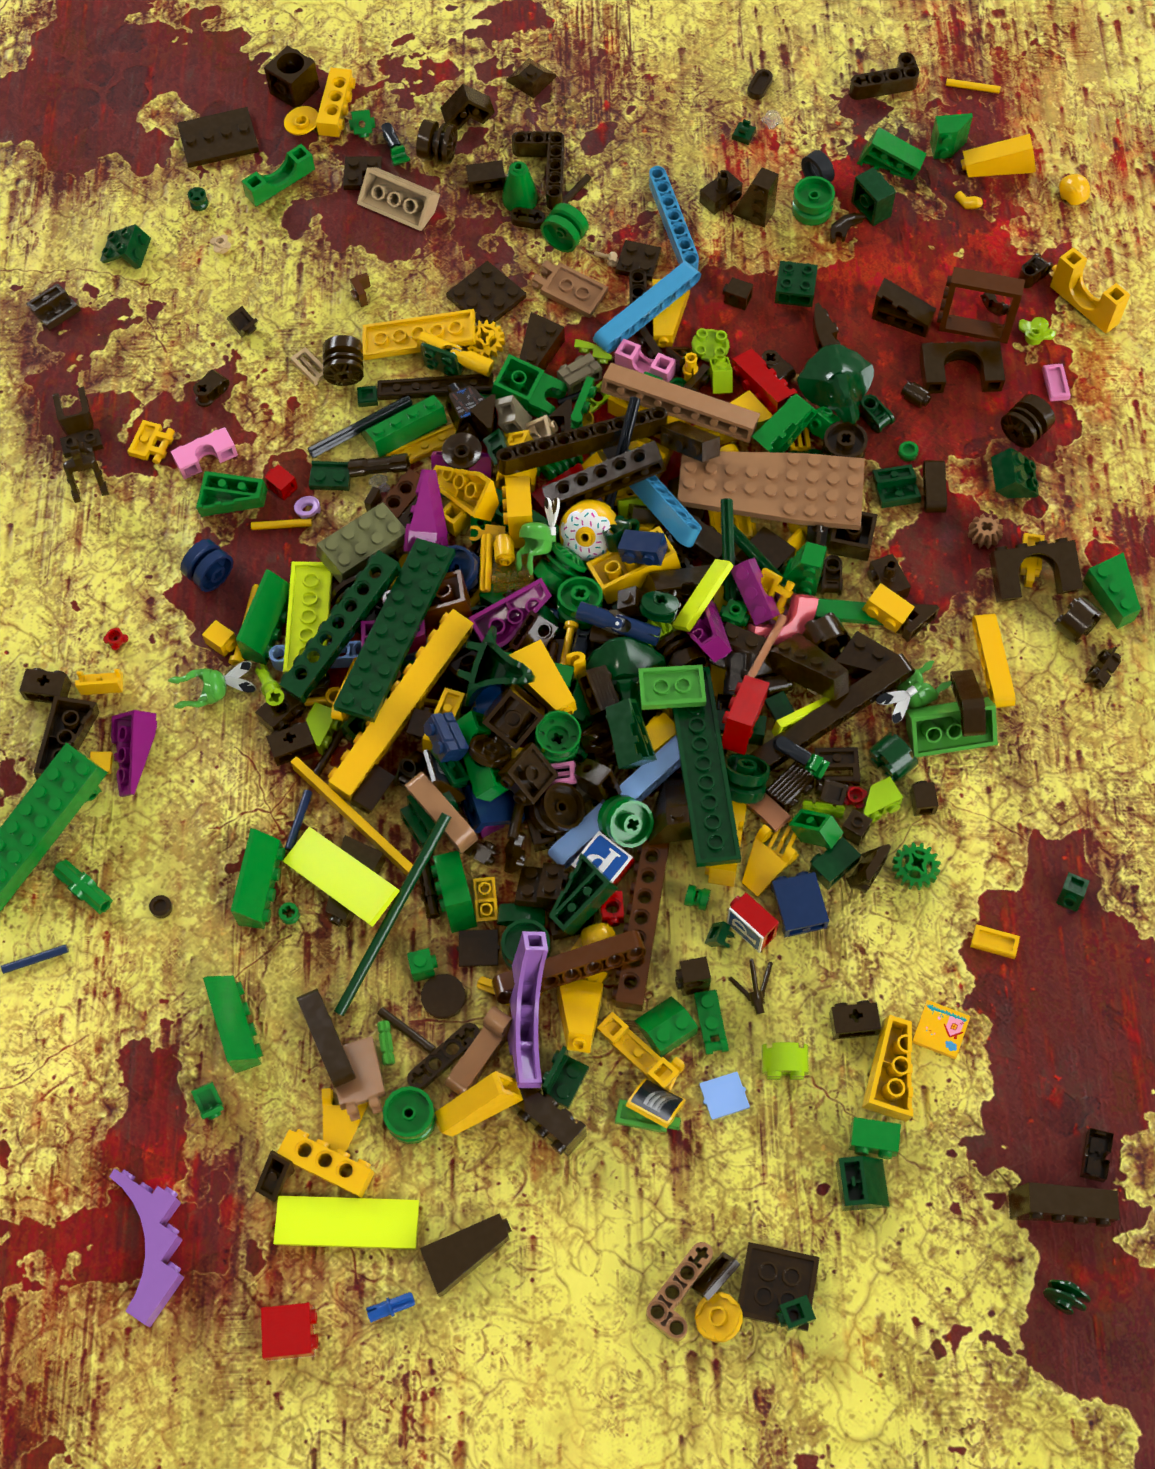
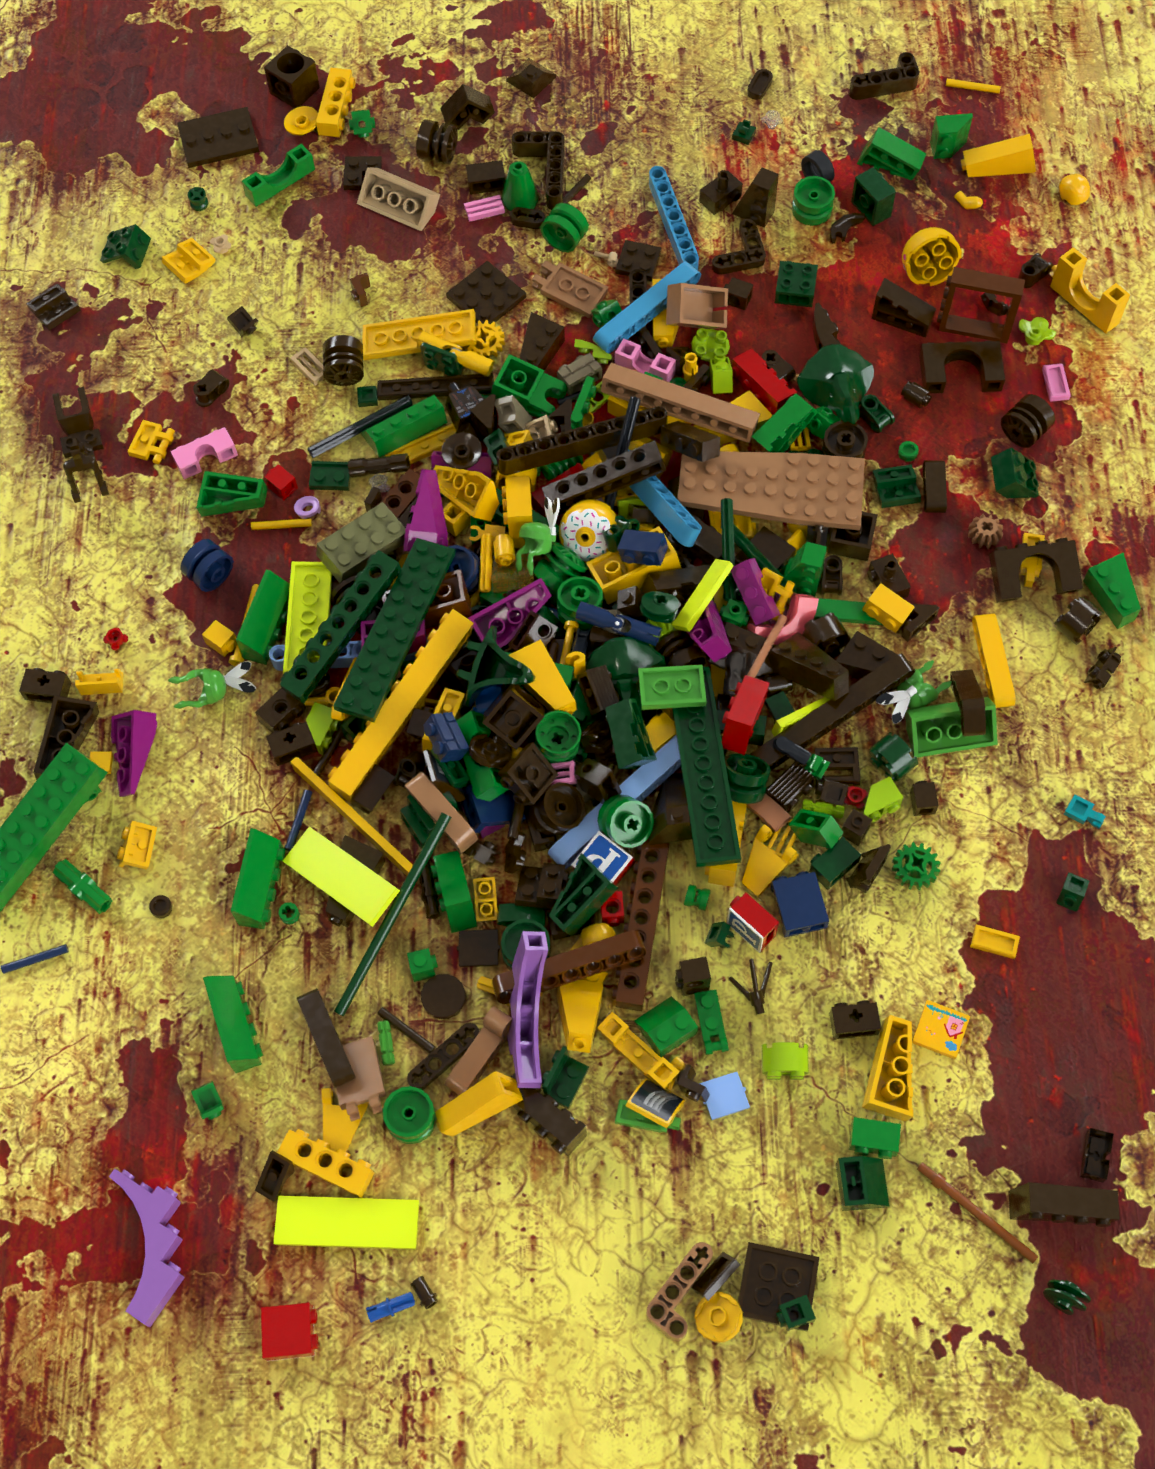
(137, 845): none -> yellow bracket
(188, 260): none -> yellow slope
(270, 687): lime pin -> none
(397, 150): piece -> none
(424, 1292): none -> dark brown pin
(462, 1252): dark brown slope -> none
(483, 206): none -> bright pink tile
(605, 312): none -> green brick
(691, 1088): none -> dark brown bracket
(693, 306): none -> medium nougat piece
(749, 251): none -> dark brown beam
(931, 256): none -> yellow cylinder
(938, 1181): none -> dark orange bar
(1081, 810): none -> teal plate

